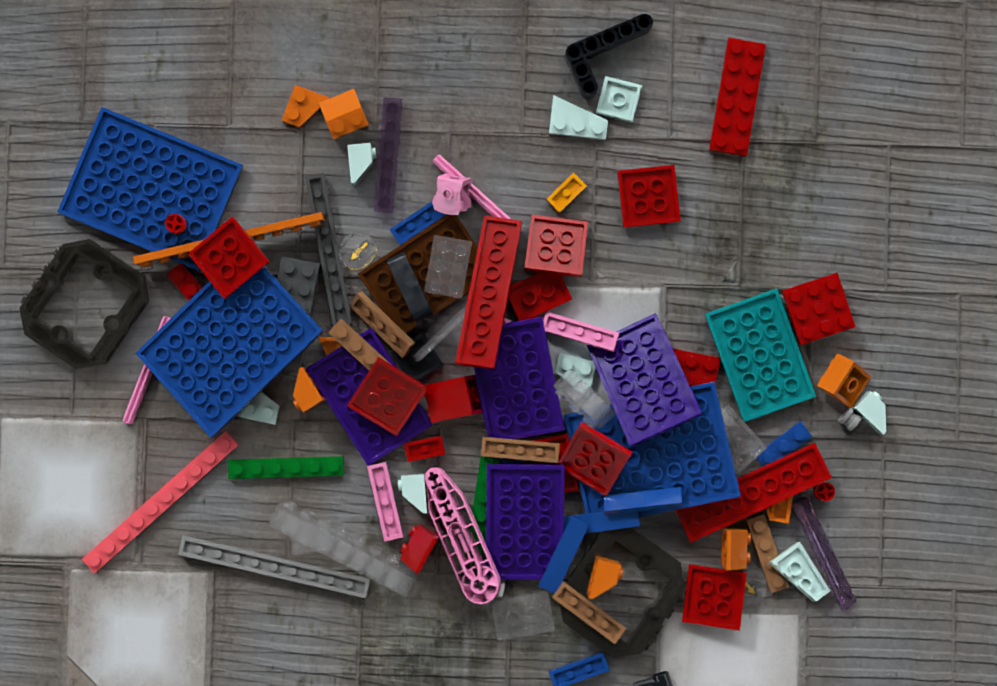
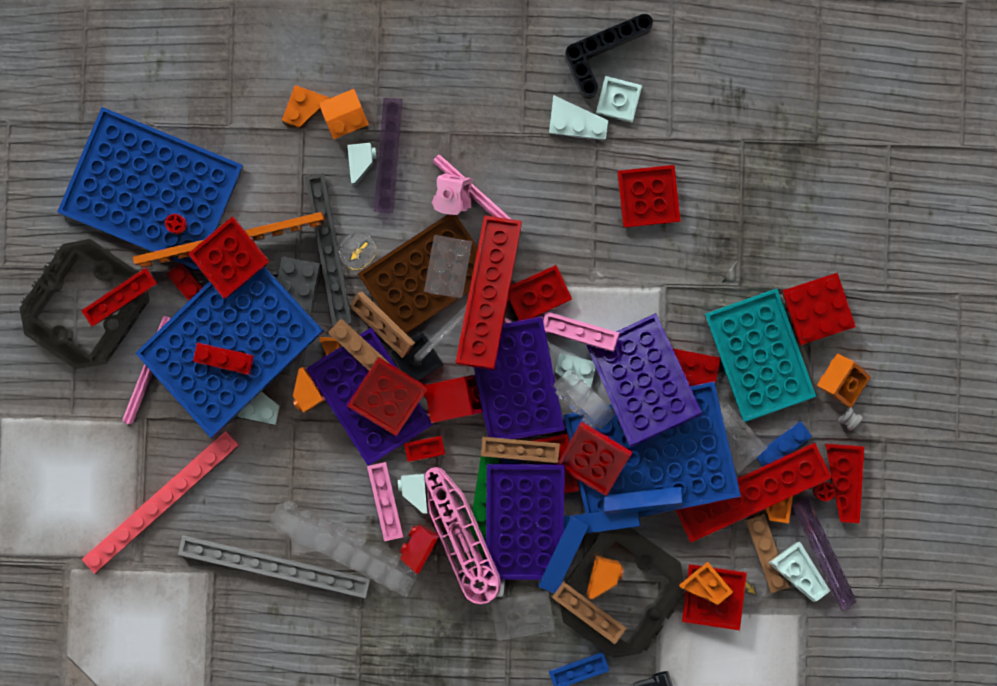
(119, 297): none -> red plate
(223, 358): none -> red plate
(286, 467): green plate -> none
(411, 291): black beam -> none
(416, 223): blue plate -> none
(556, 246): plate -> none
(566, 192): light orange plate -> none
(707, 584): none -> orange wing
(734, 548): orange slope -> none
(737, 97): red plate -> none
(847, 476): none -> red wing
(872, 411): light aqua slope -> none

